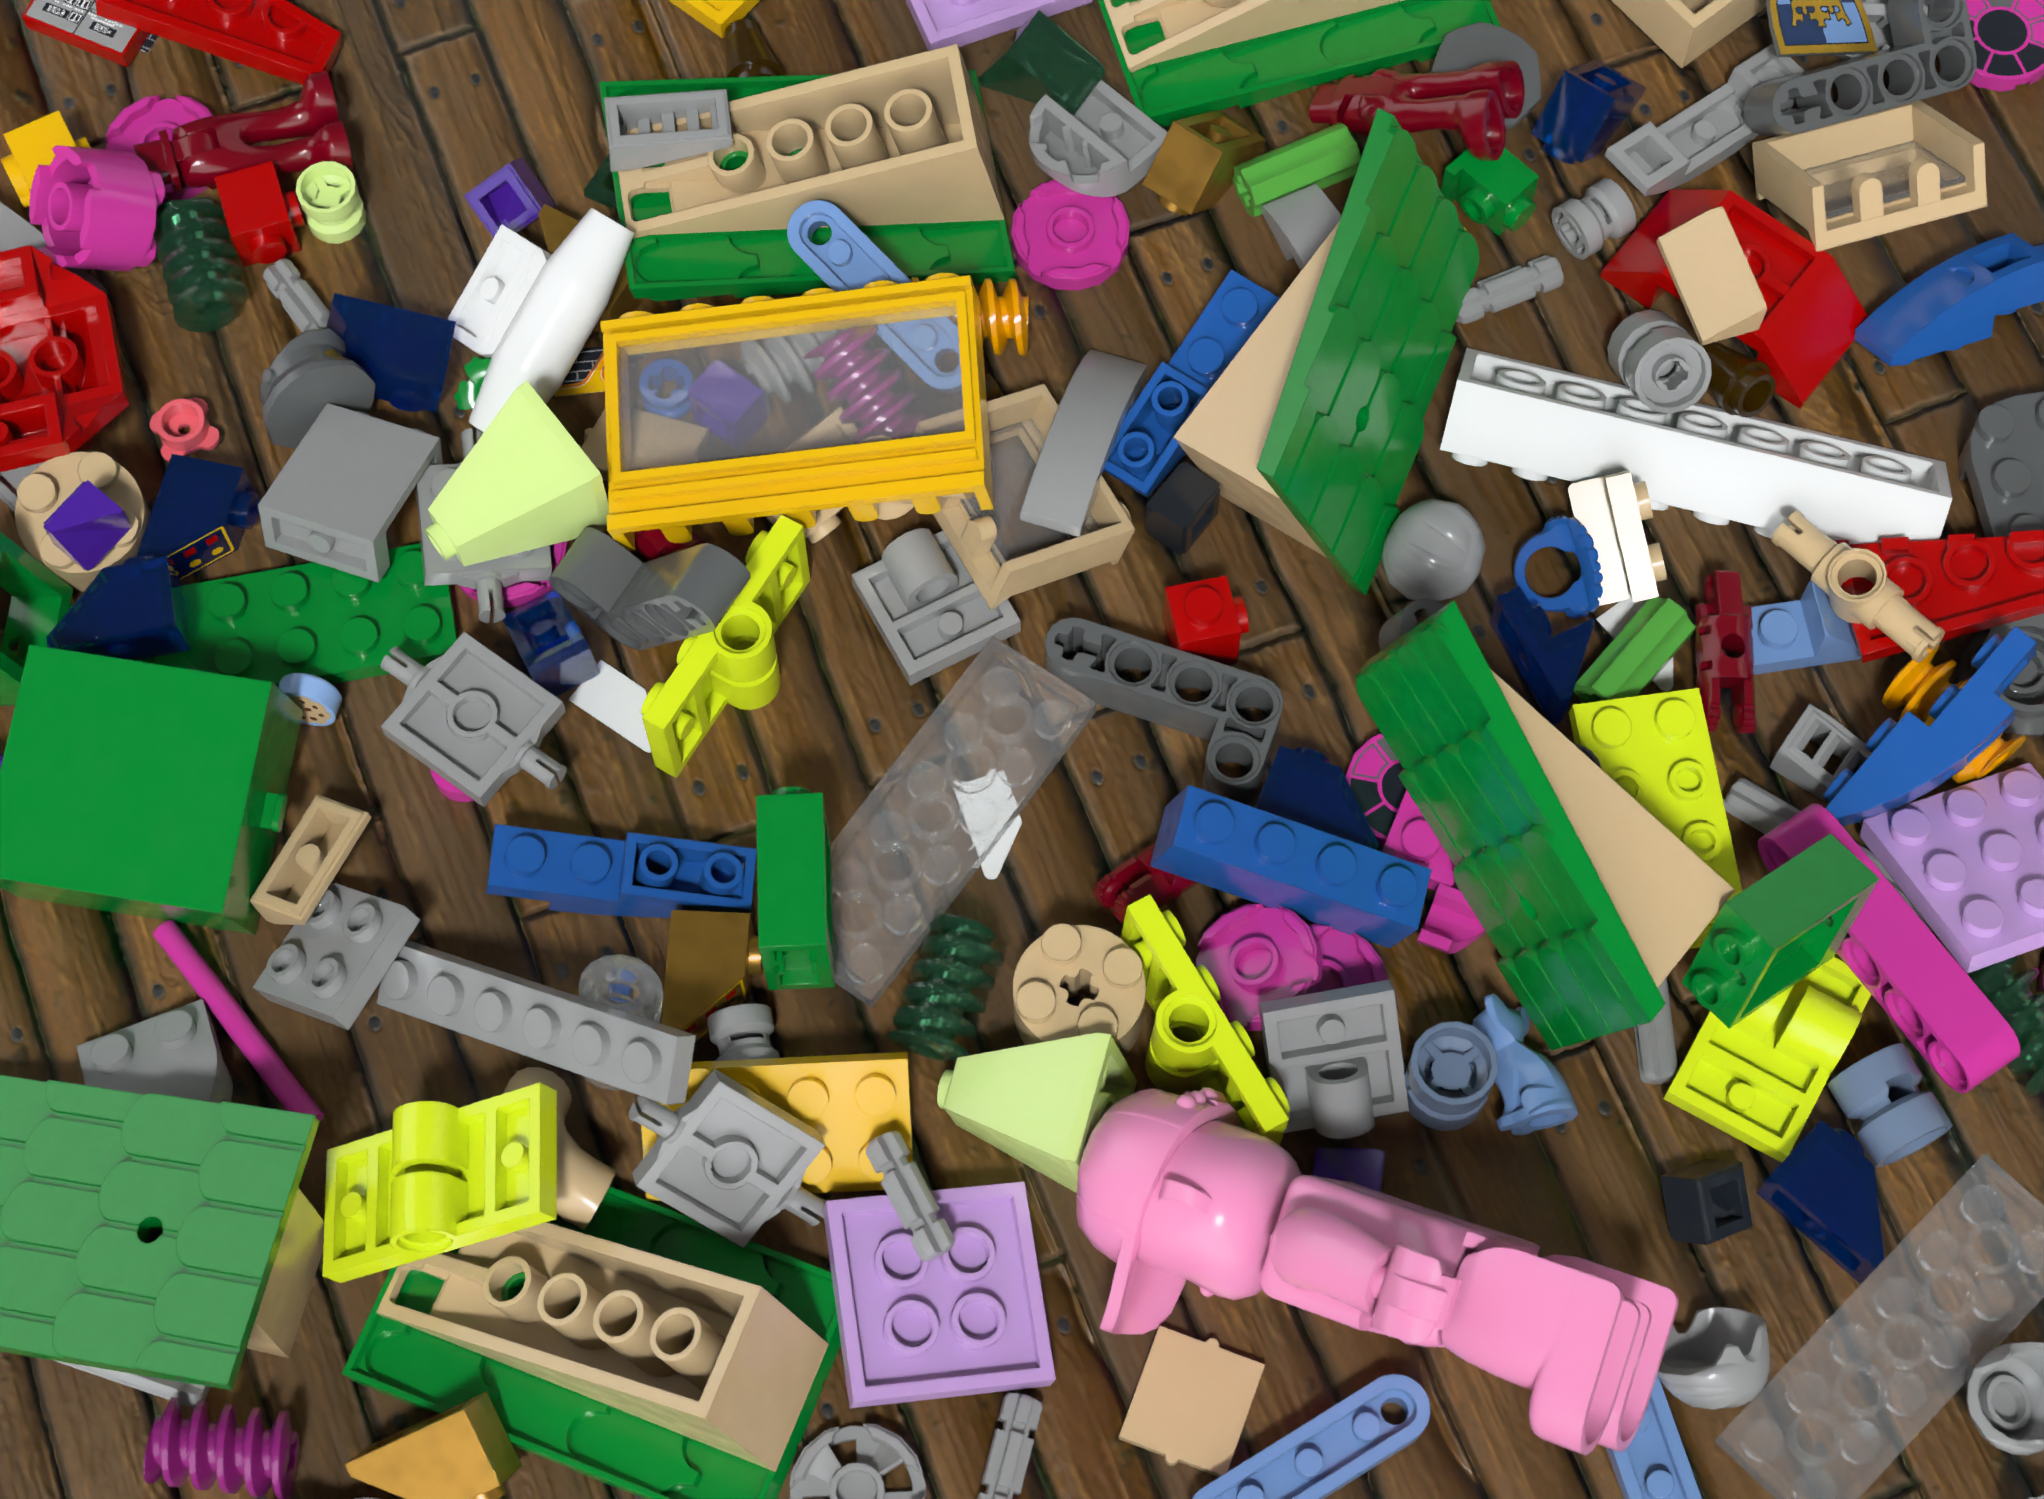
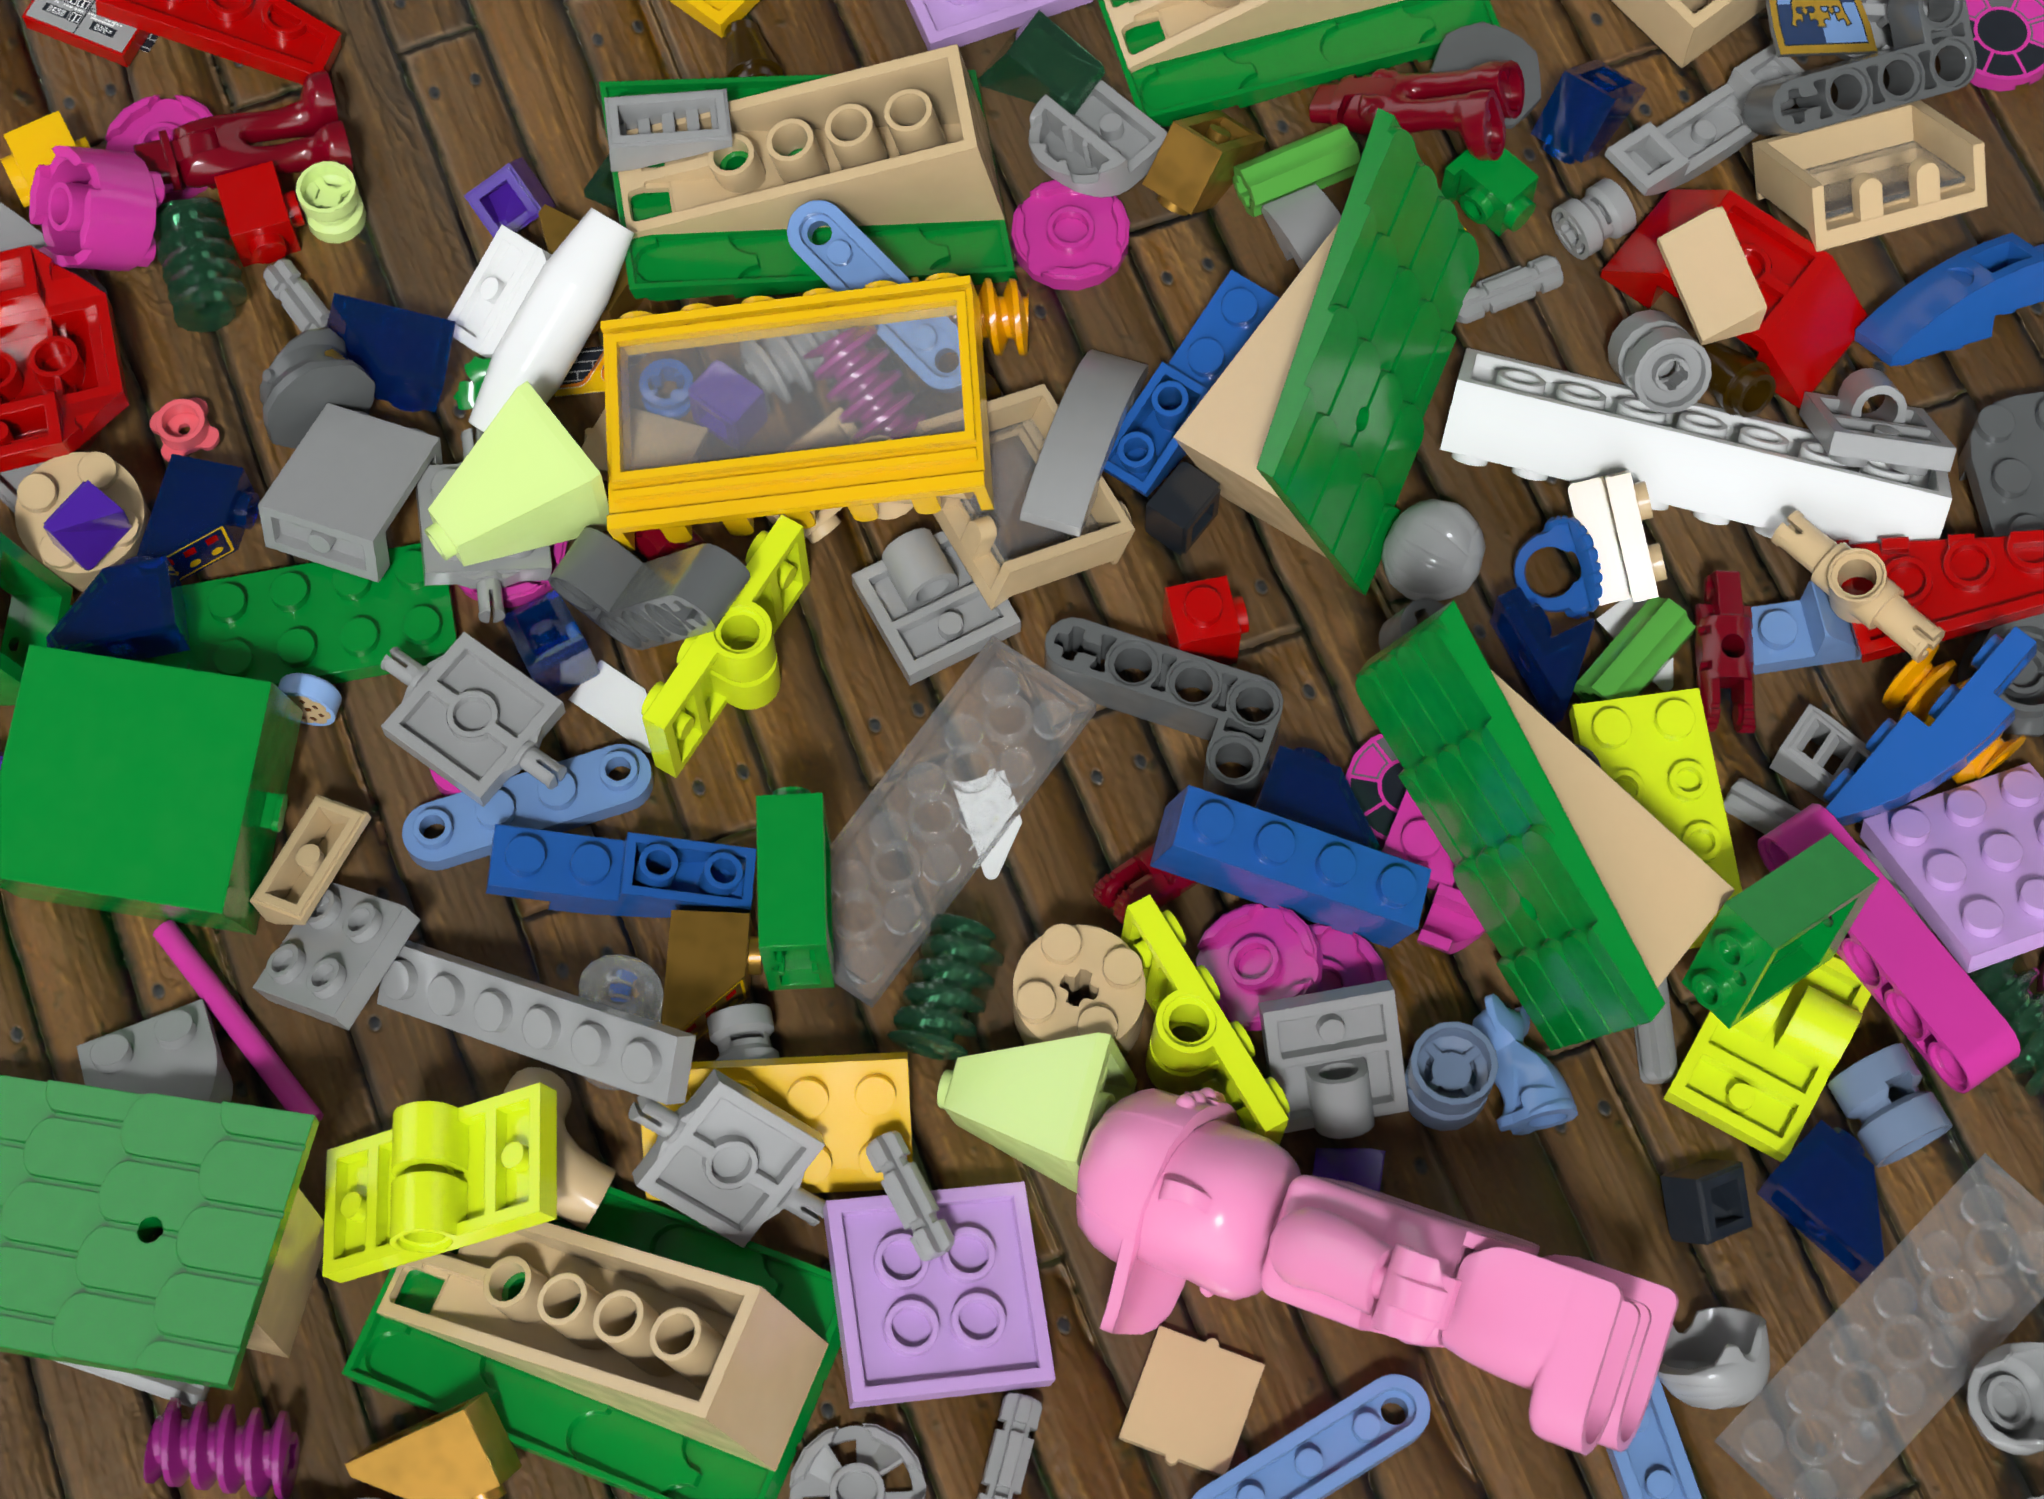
(525, 802): none -> medium blue plate
(1890, 435): none -> light grey plate

